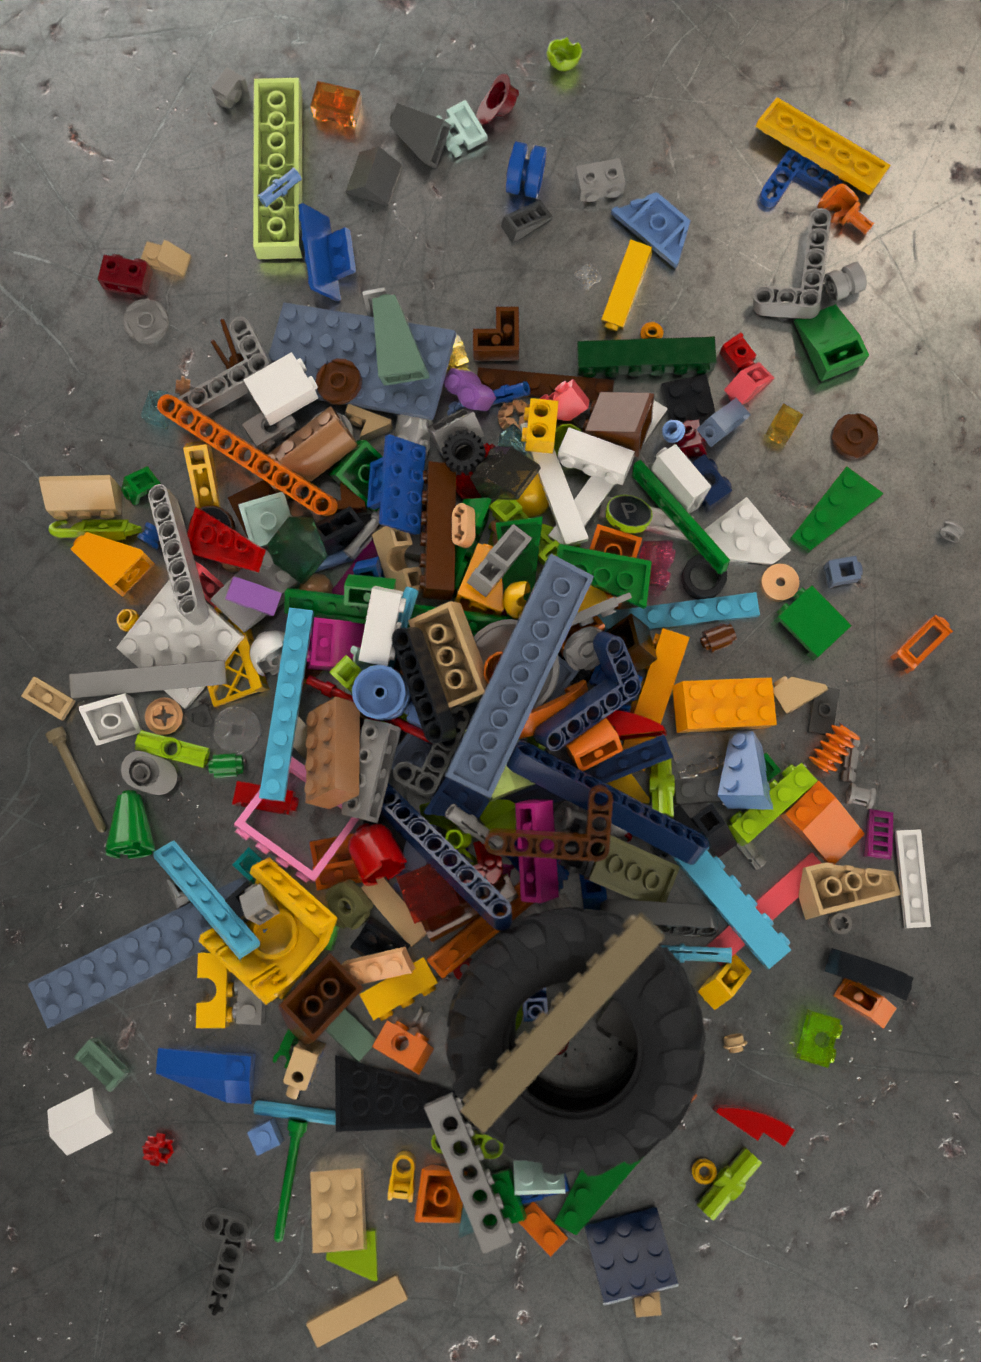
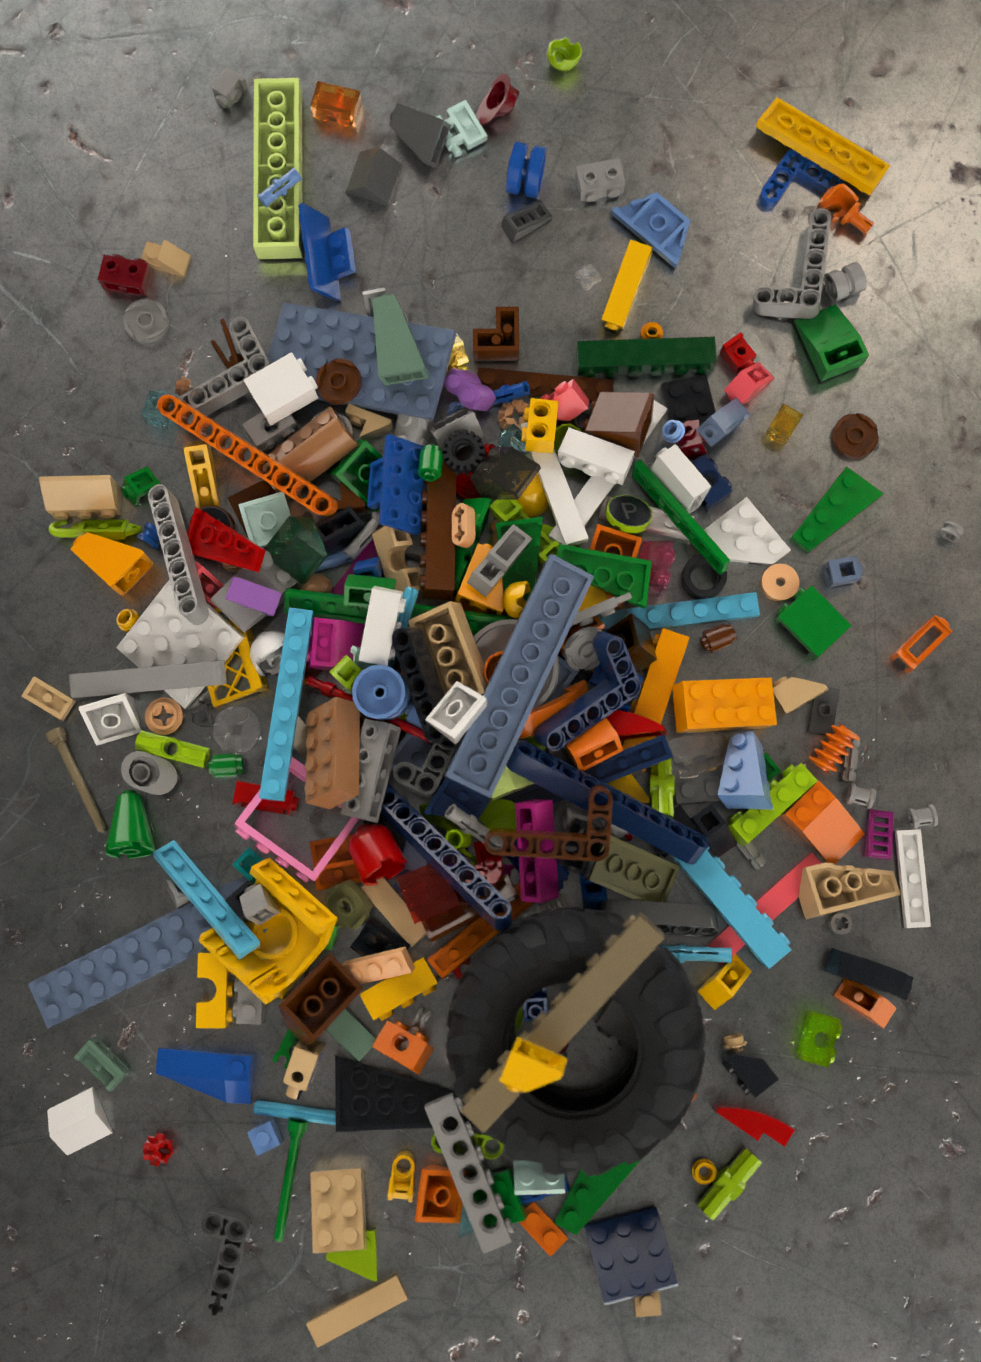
(430, 463): none -> green brick
(457, 711): none -> white slope
(531, 1067): none -> yellow slope
(751, 1070): none -> black slope
(922, 817): none -> light grey bush

